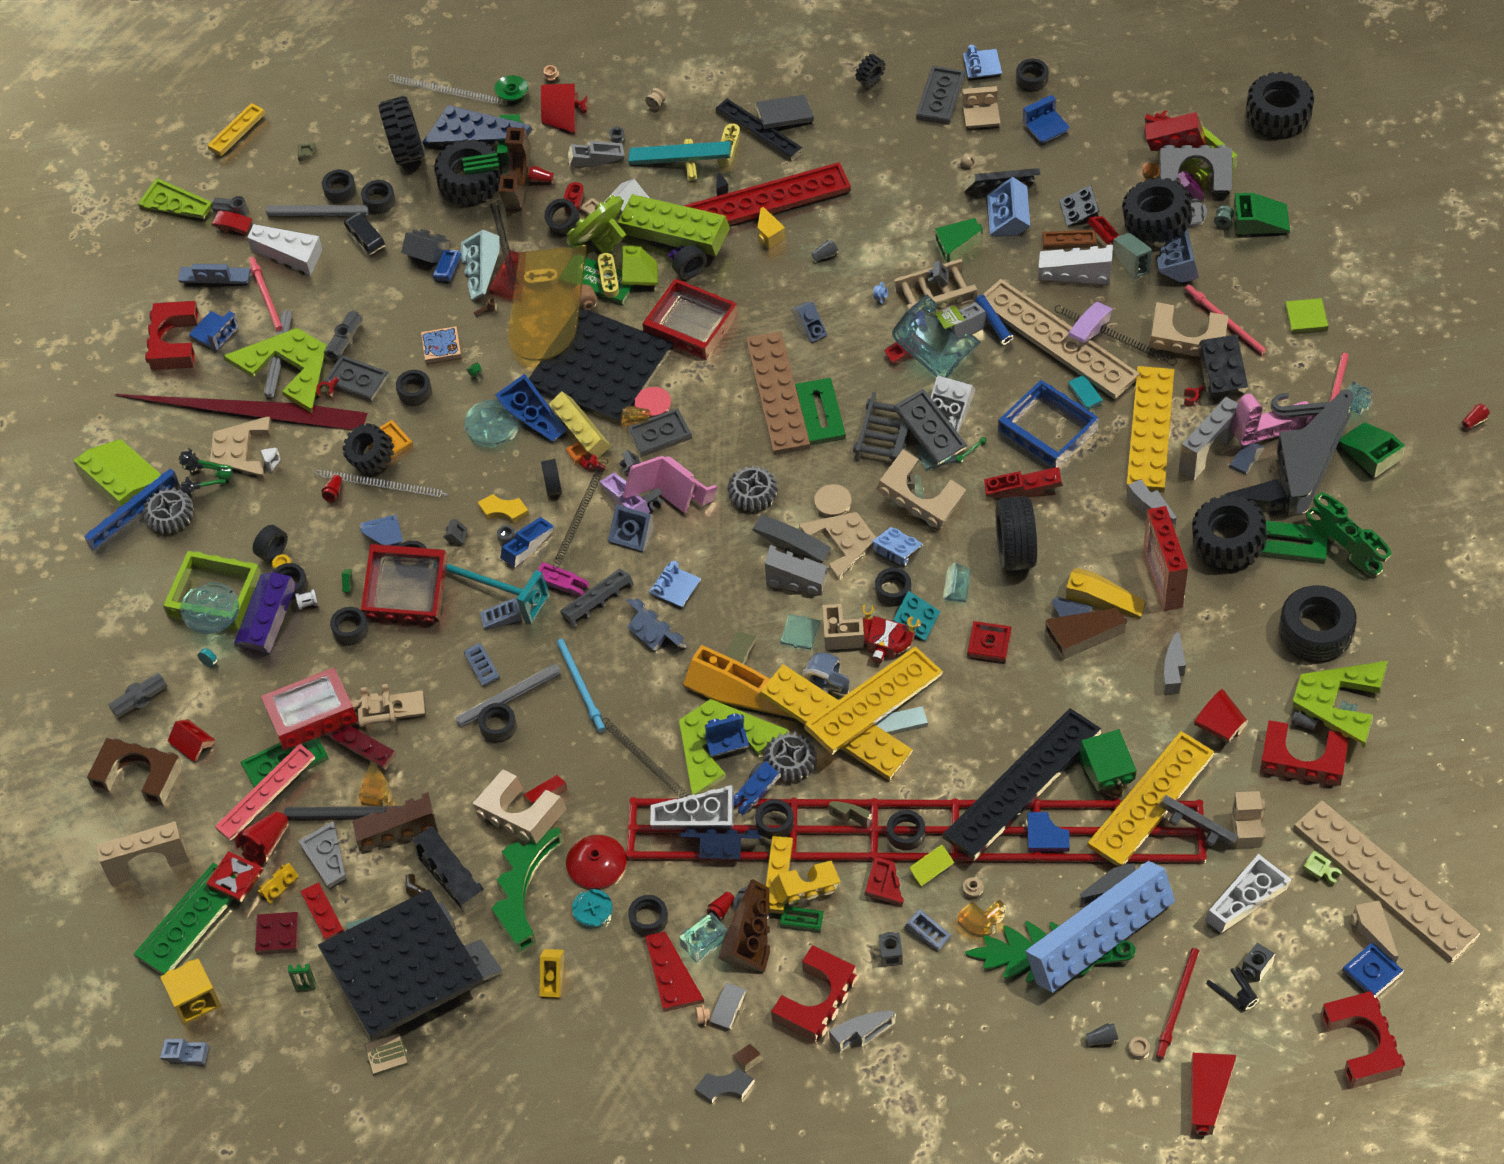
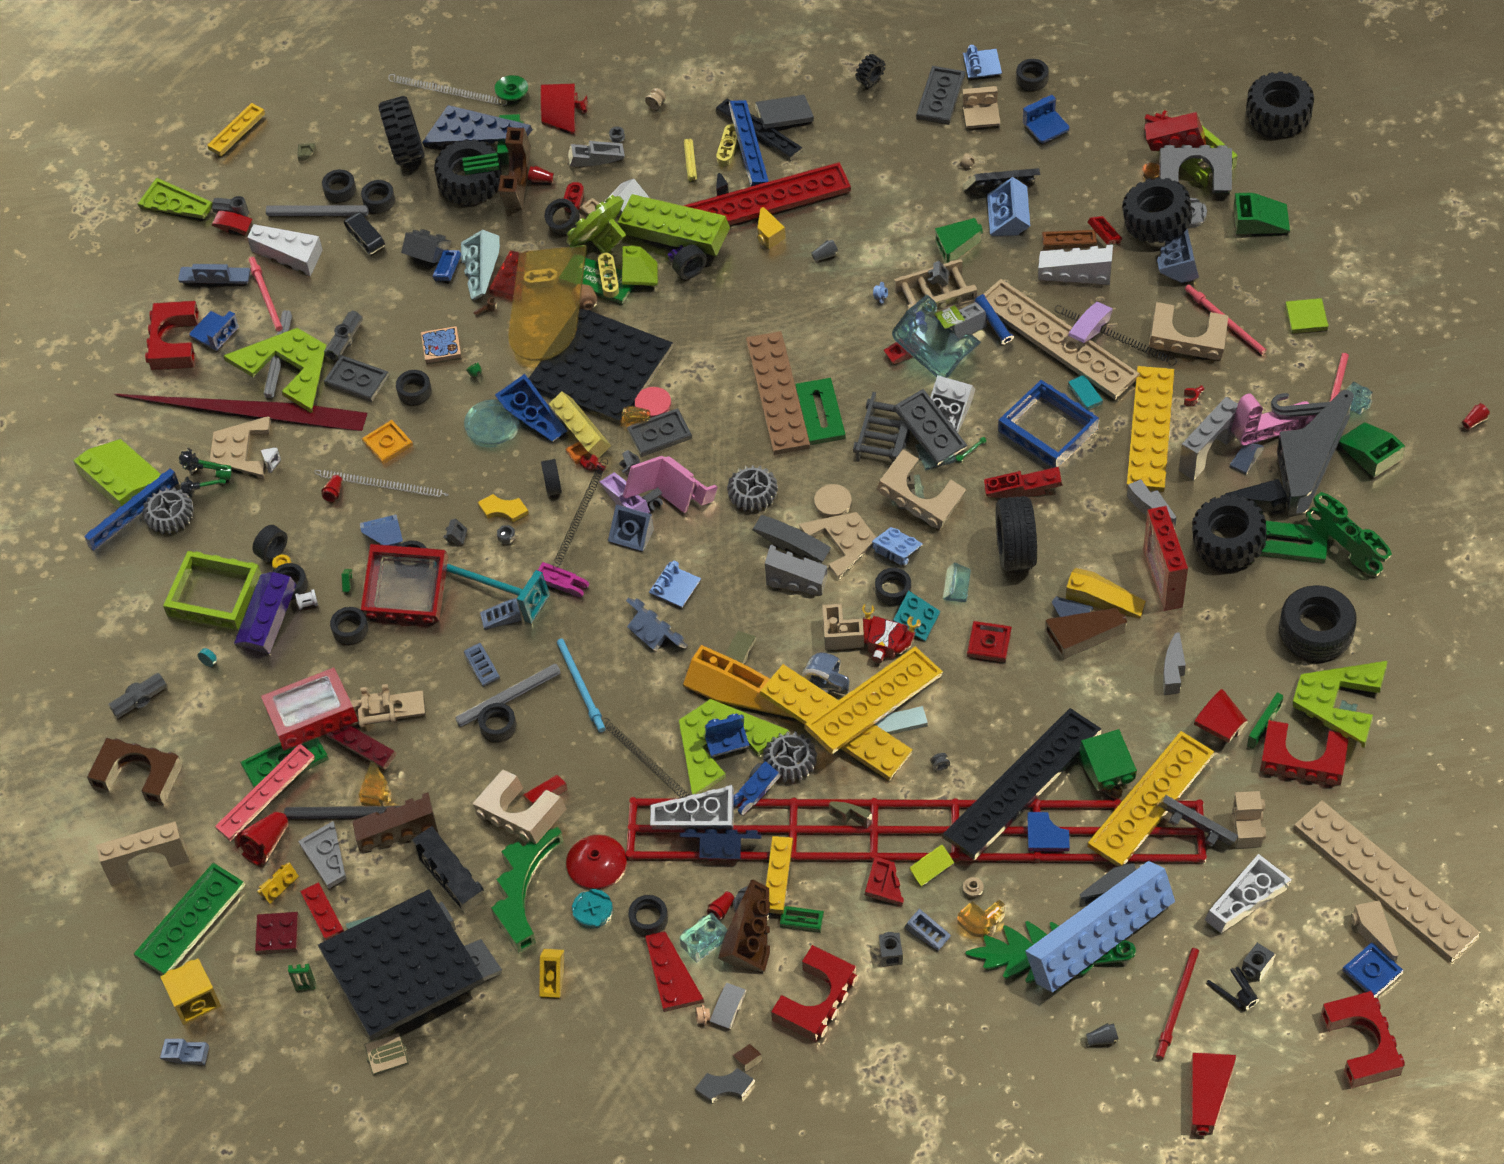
(189, 738): red panel -> none
(209, 608): clear light blue tile -> none
(233, 864): red piece -> none
(331, 384): red piece -> none
(376, 457): black tyre -> none
(412, 888): dark brown arm -> none
(504, 255): black piece -> none
(526, 541): blue slope -> none
(550, 73): light nougat plate -> none
(596, 596): dark grey hinge -> none
(680, 153): teal tile -> none
(691, 318): piece -> none
(748, 142): none -> blue plate
(770, 806): black tyre -> none
(792, 888): yellow arch -> none
(800, 631): clear light blue piece -> none
(809, 321): sand blue slope -> none
(861, 1029): light grey slope -> none
(906, 816): black tyre -> none
(940, 761): none -> dark grey bush
(1079, 206): hinge -> none
(1133, 255): sand green slope -> none
(1139, 1047): tan tile -> none
(1191, 185): magenta wing -> none
(1222, 366): black brick -> none
(1224, 216): sand green wheel -> none
(1261, 726): none -> green tile
(1304, 721): dark grey pin -> none
(1319, 866): lime plate -> none

